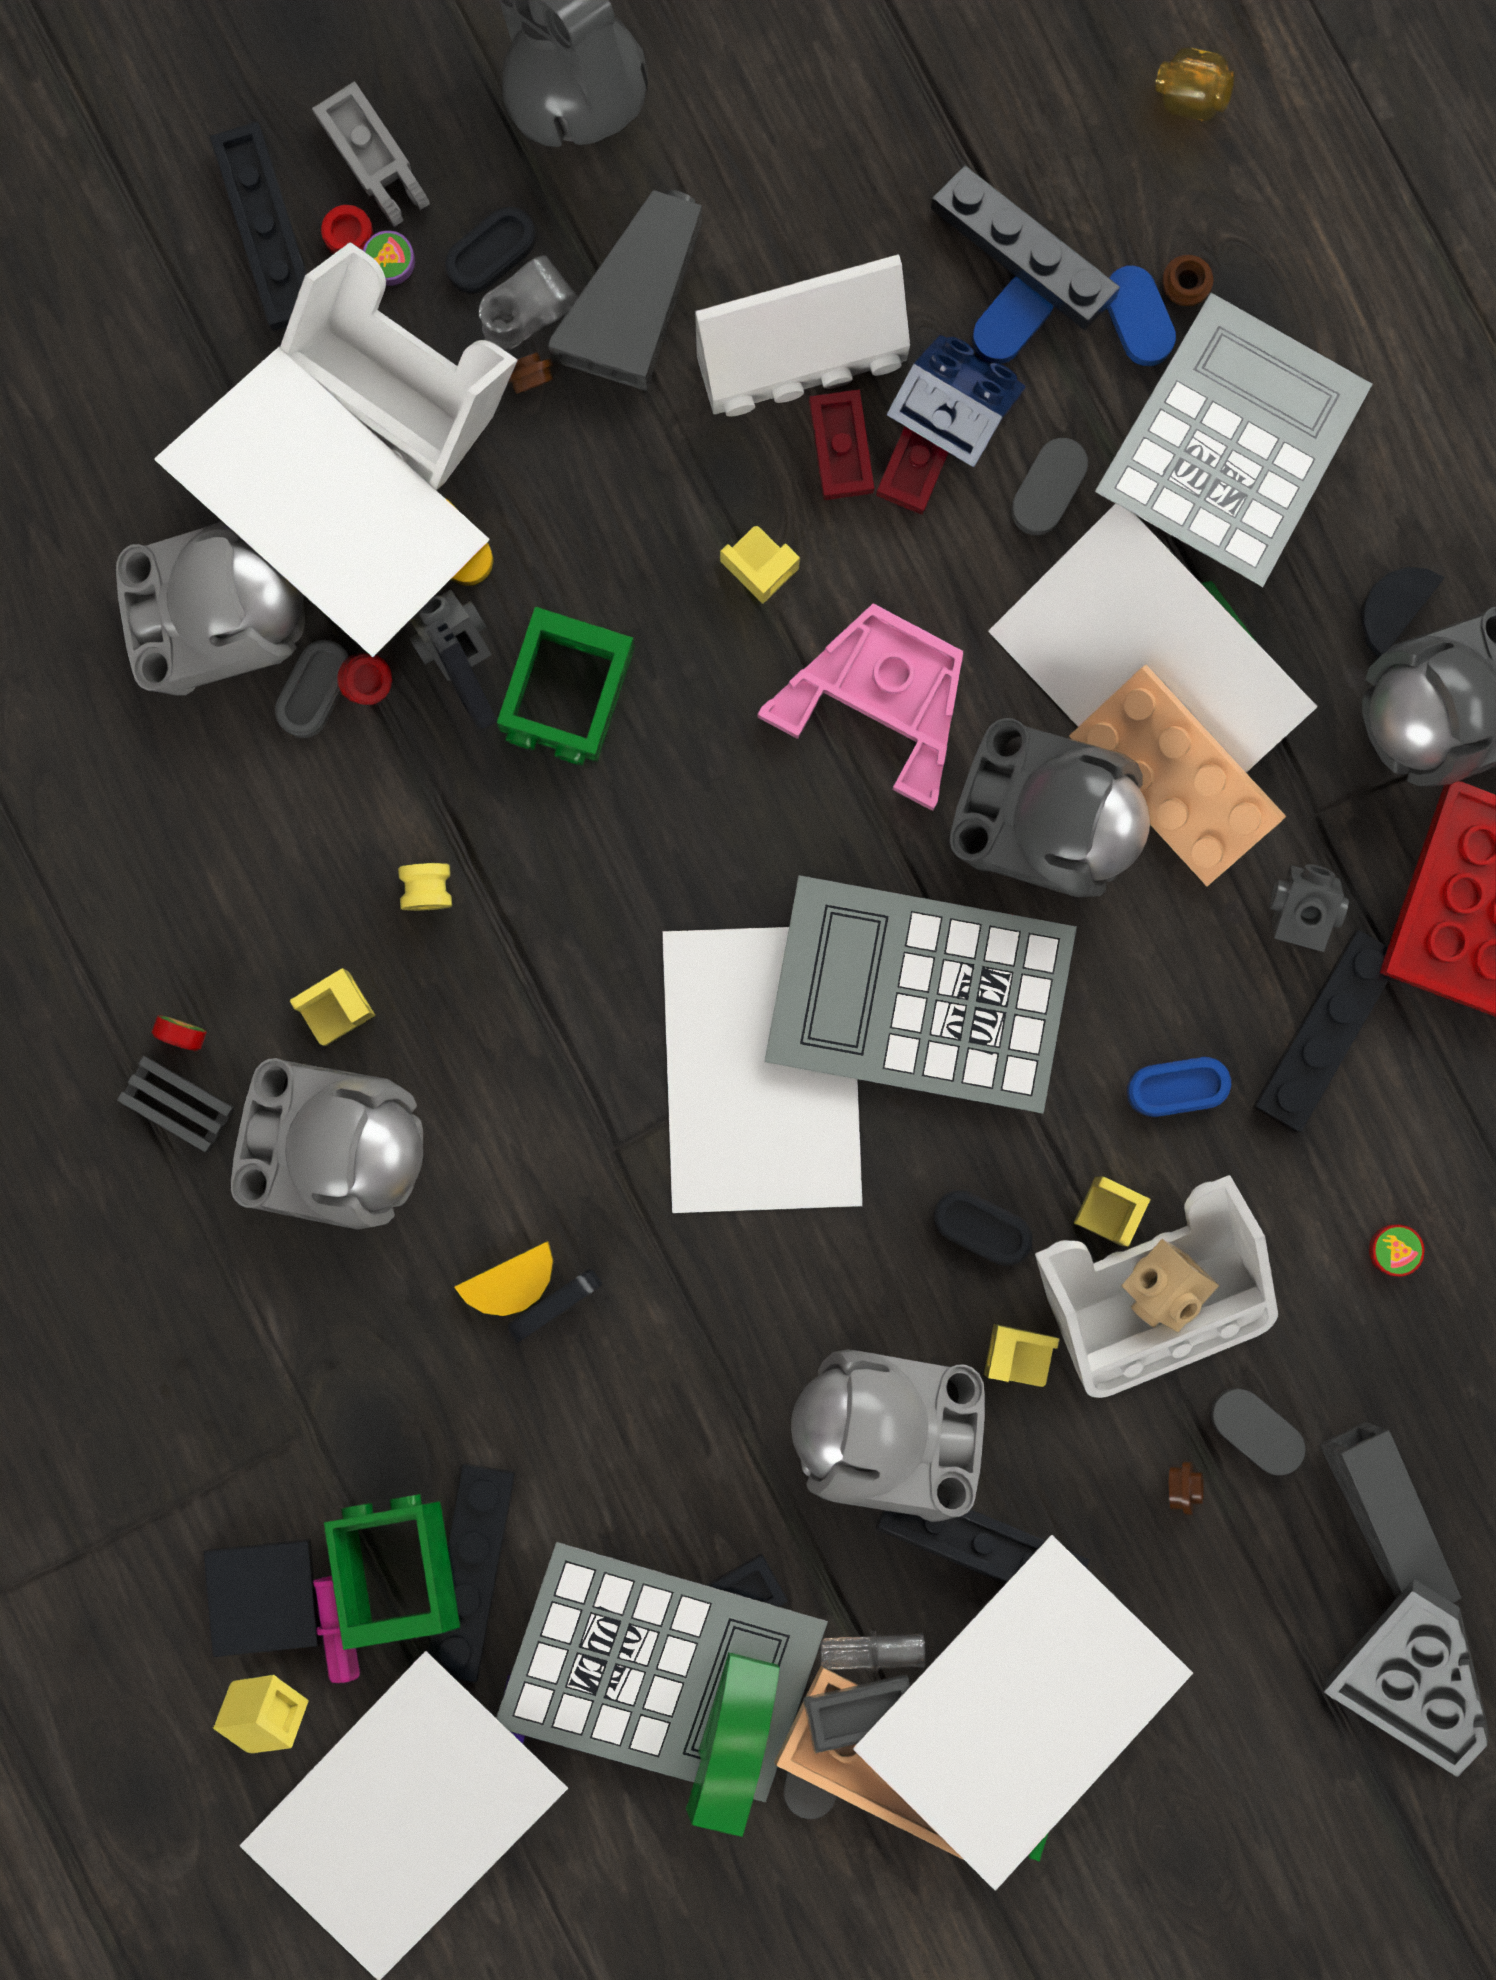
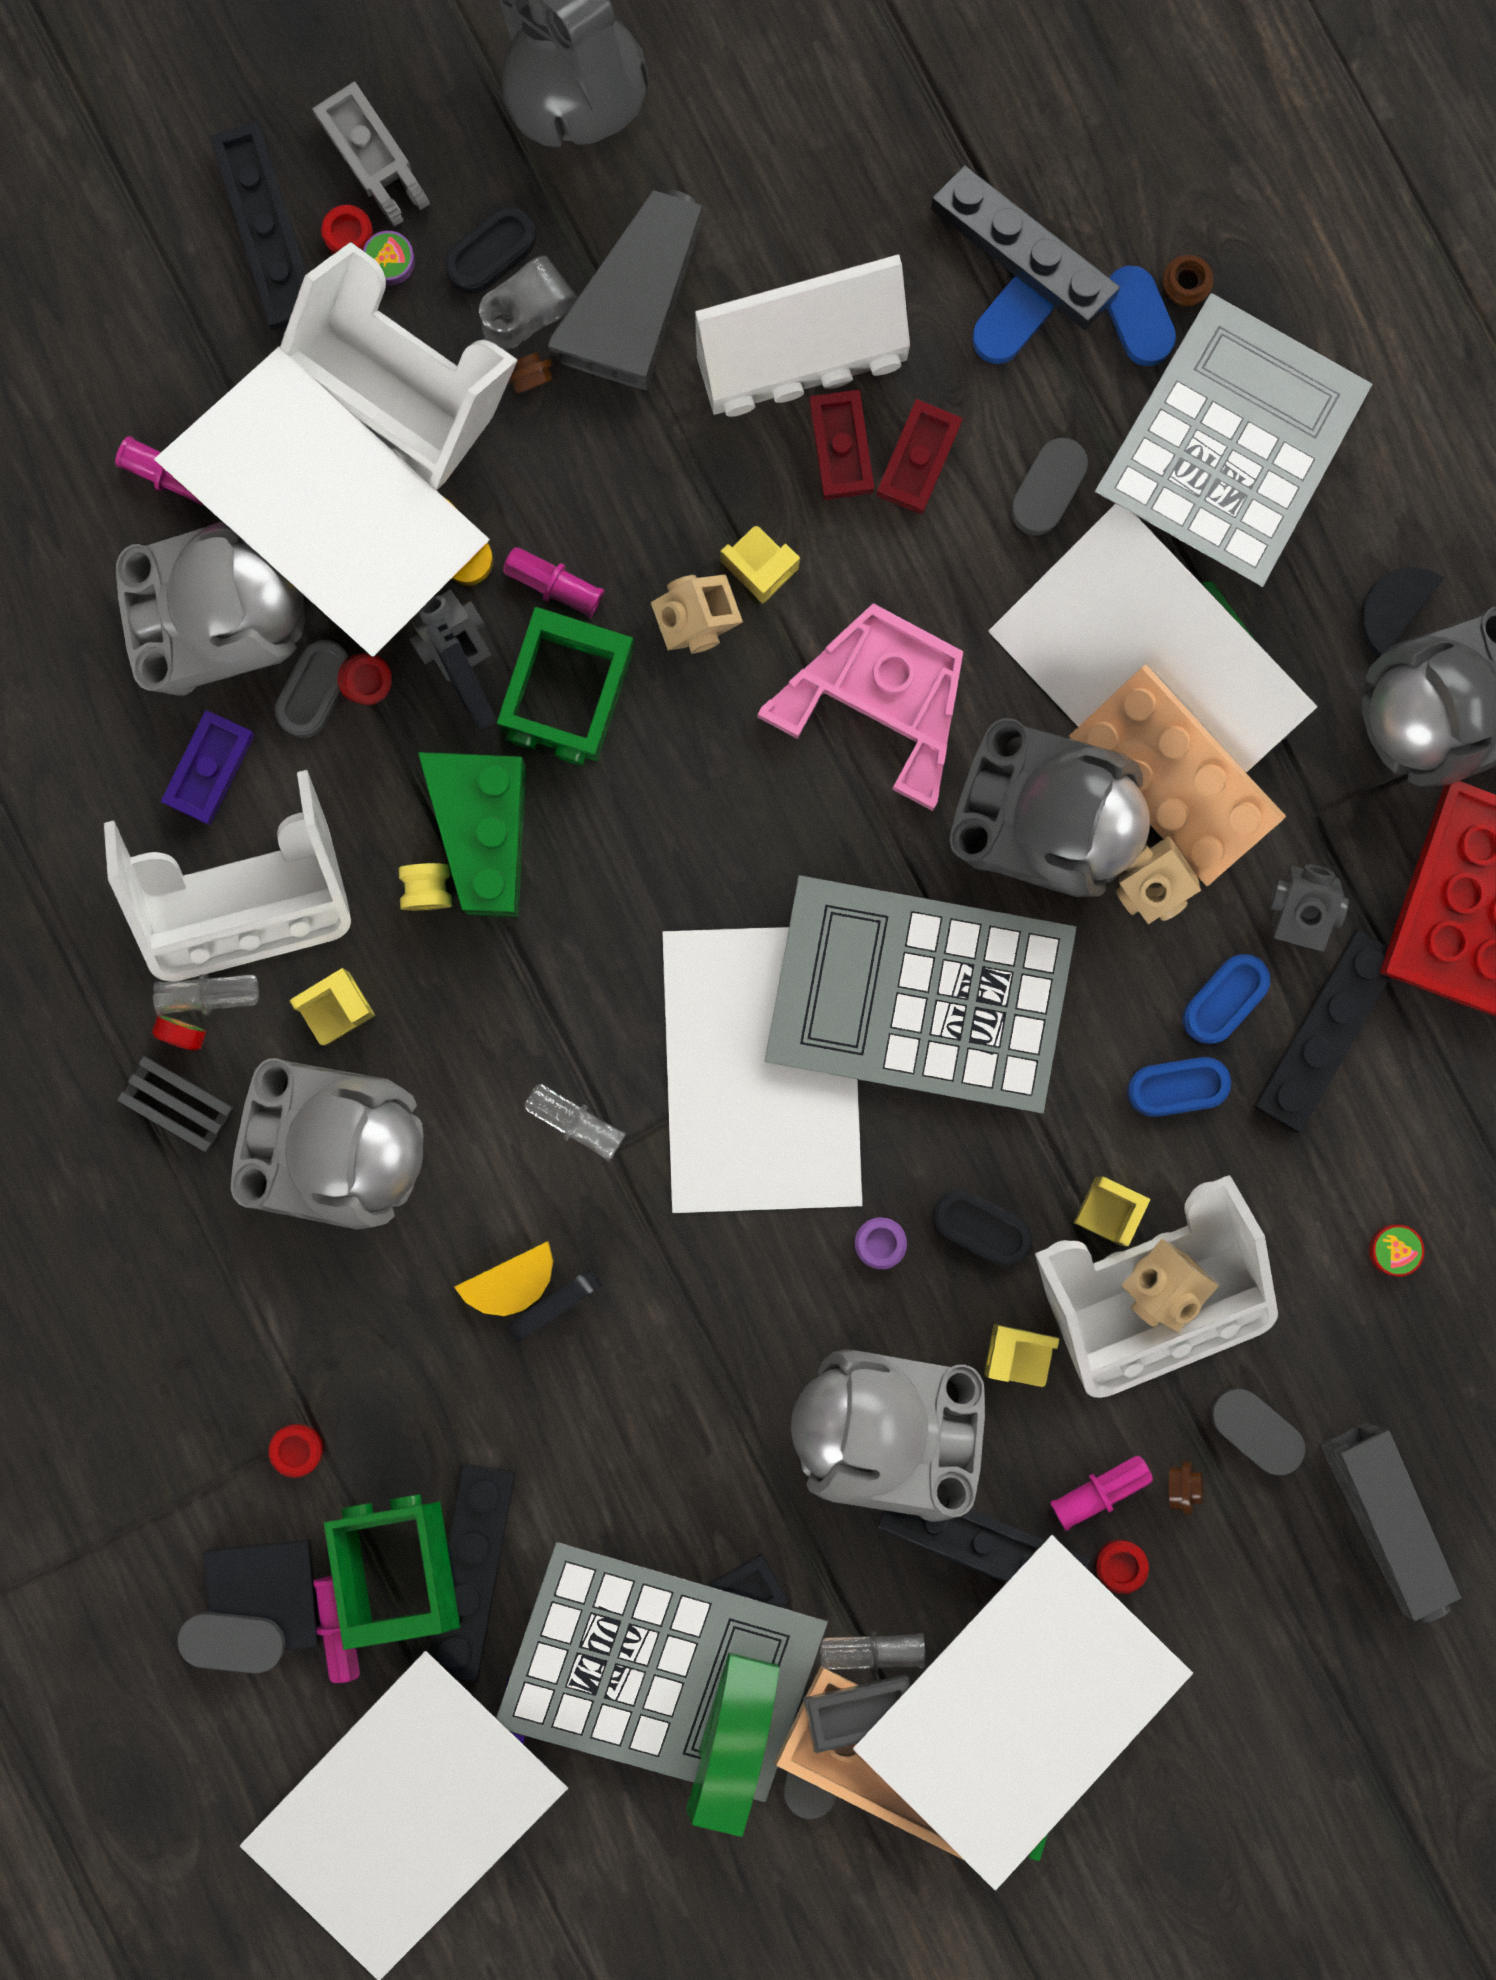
(140, 460): none -> dark pink axle
(205, 994): none -> clear axle
(208, 767): none -> dark purple plate
(231, 1642): none -> dark grey tile
(235, 909): none -> white windscreen
(261, 1714): light yellow panel -> none
(295, 1450): none -> red tile
(481, 826): none -> green wedge
(553, 581): none -> dark pink axle
(574, 1121): none -> clear axle
(686, 614): none -> tan brick
(880, 1243): none -> medium lavender tile
(955, 398): bracket -> none
(1102, 1492): none -> dark pink axle
(1121, 1566): none -> red tile
(1158, 882): none -> tan brick
(1195, 84): clear yellow head -> none
(1226, 999): none -> blue tile
(1417, 1679): plate -> none

